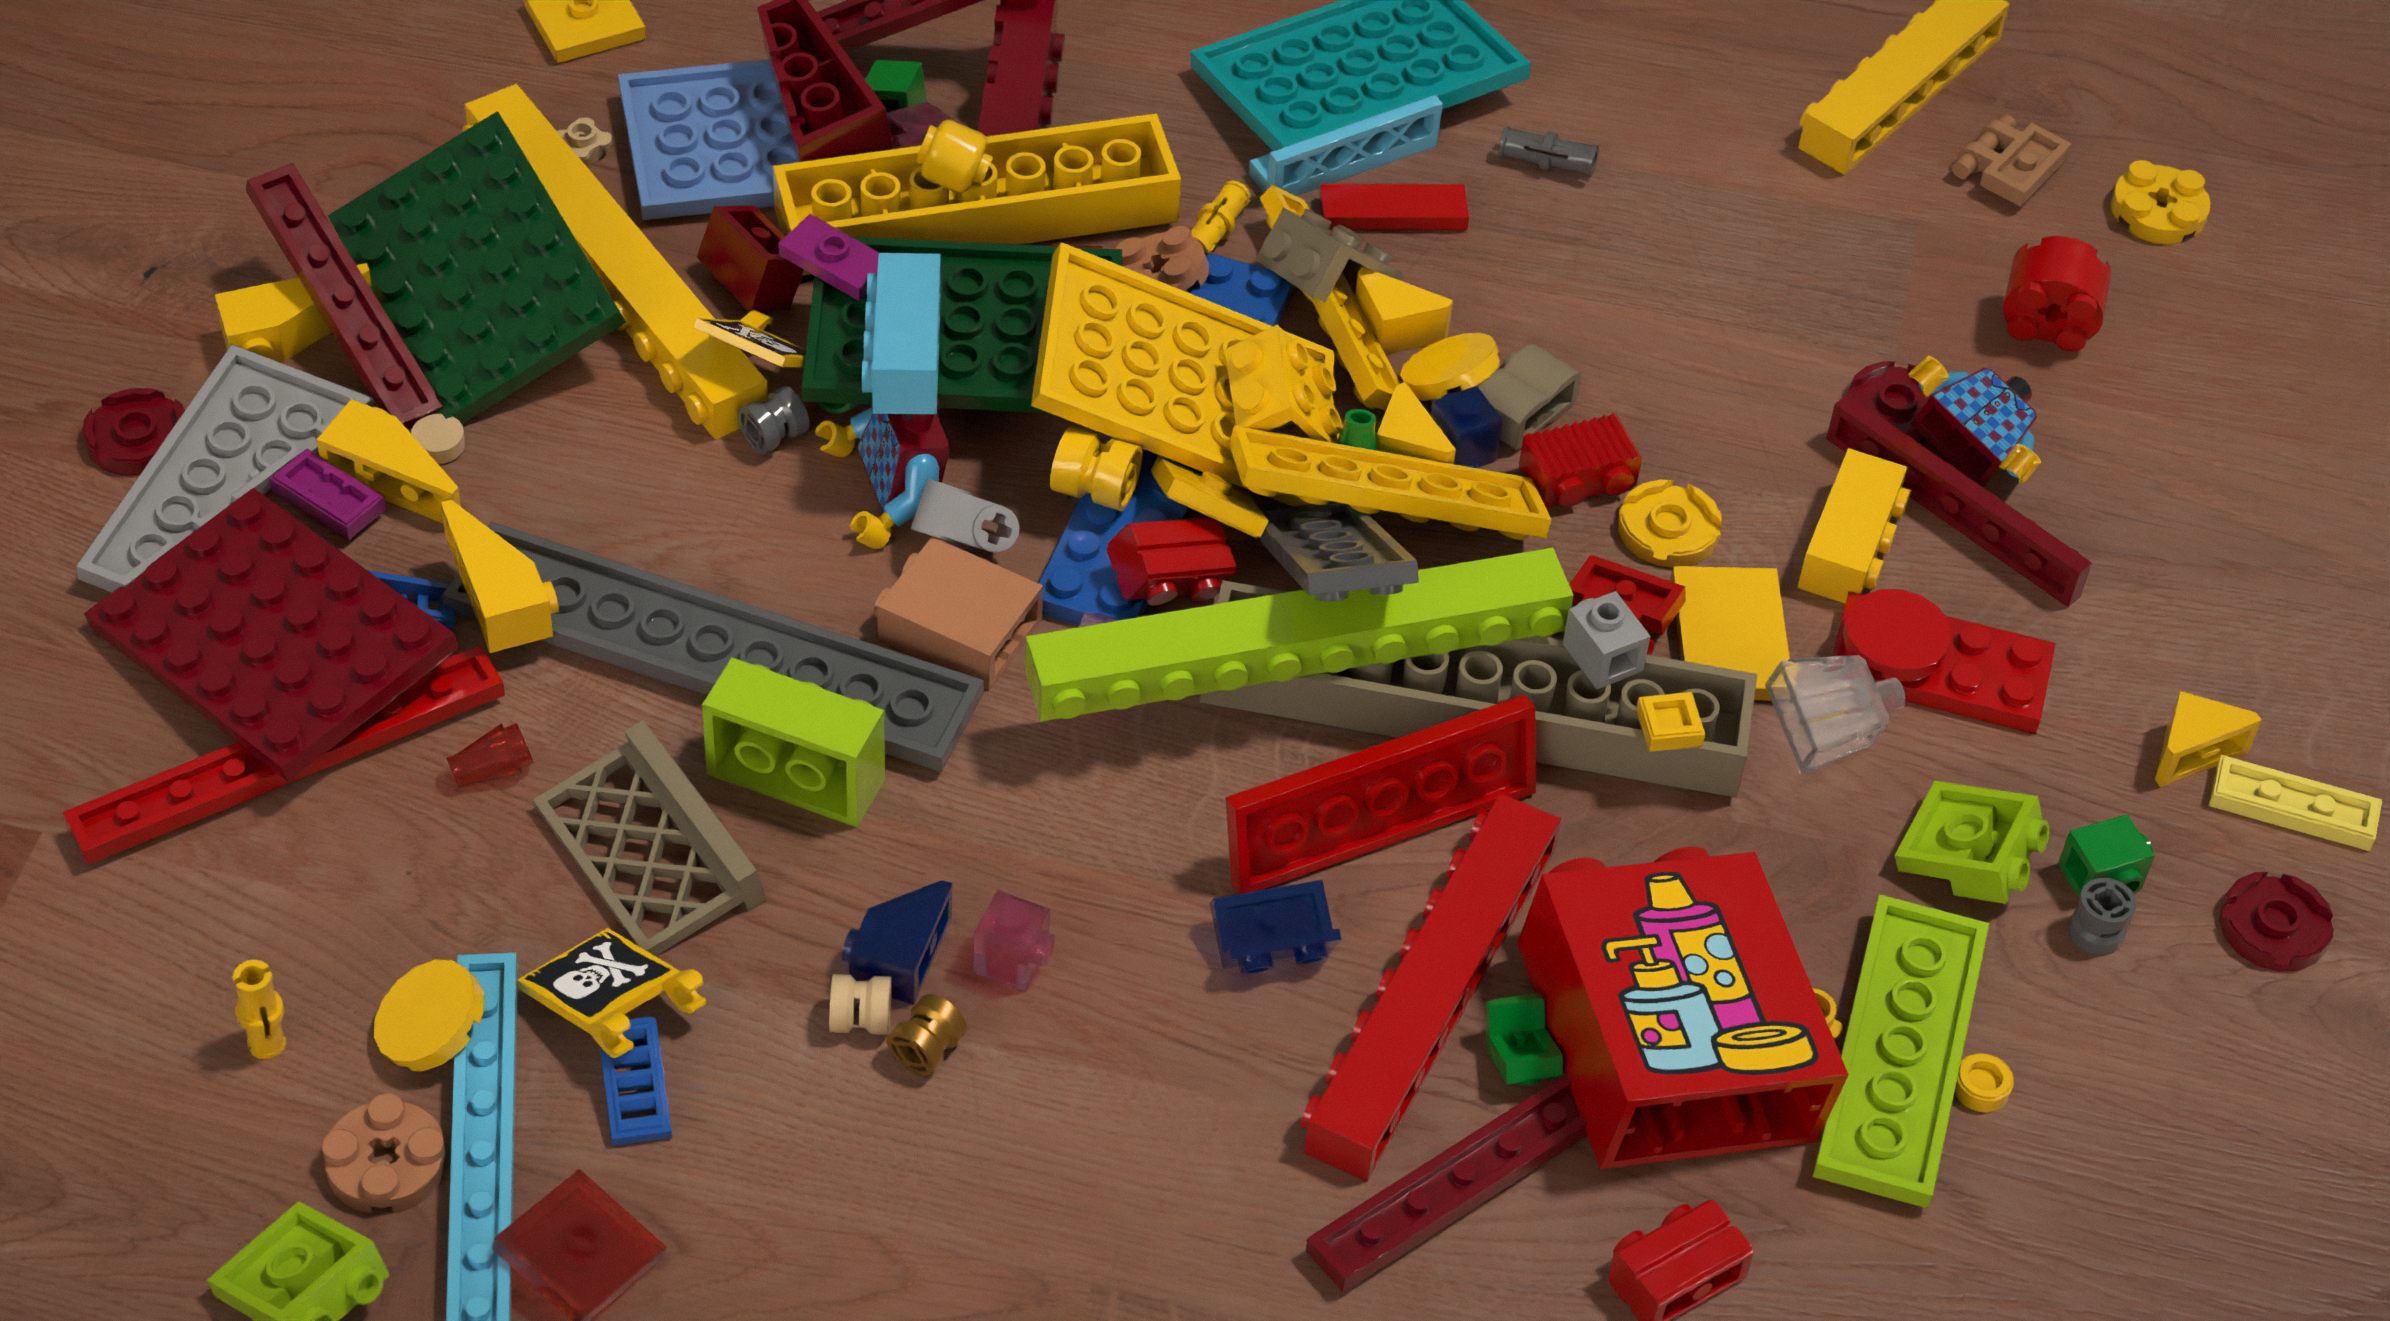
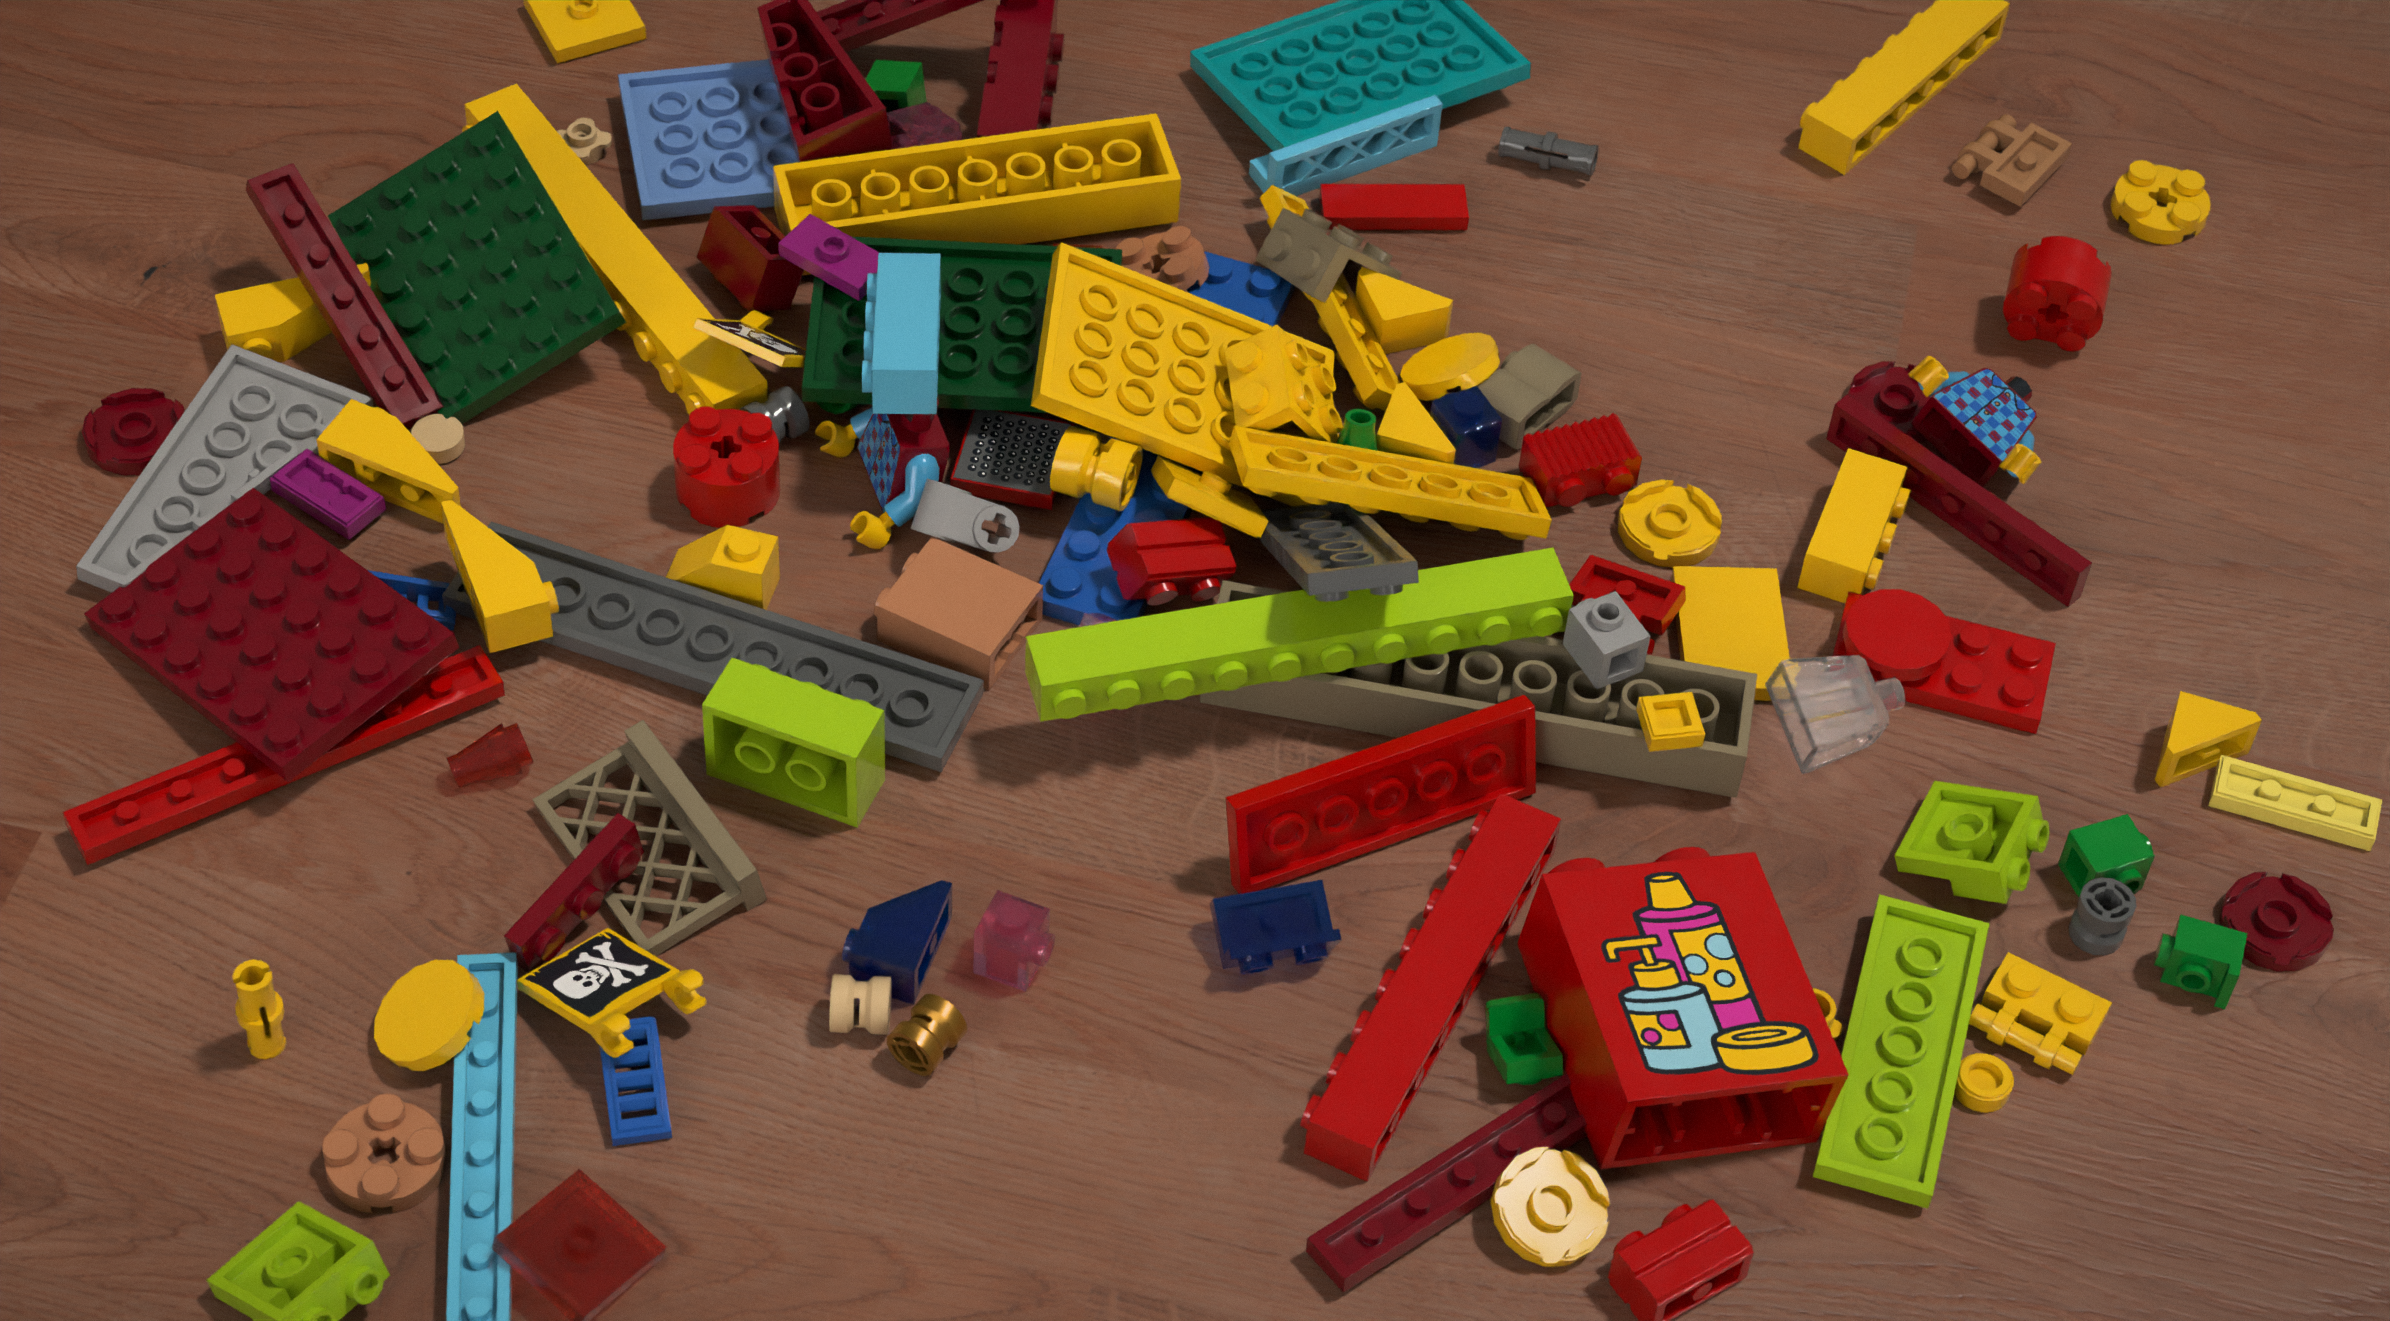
(575, 894): none -> dark red plate
(726, 466): none -> red brick
(731, 564): none -> yellow slope
(954, 156): yellow head -> none
(1008, 457): none -> tile
(1218, 218): yellow pin -> none
(1550, 1207): none -> yellow tile
(2045, 1004): none -> yellow plate
(2202, 958): none -> green brick

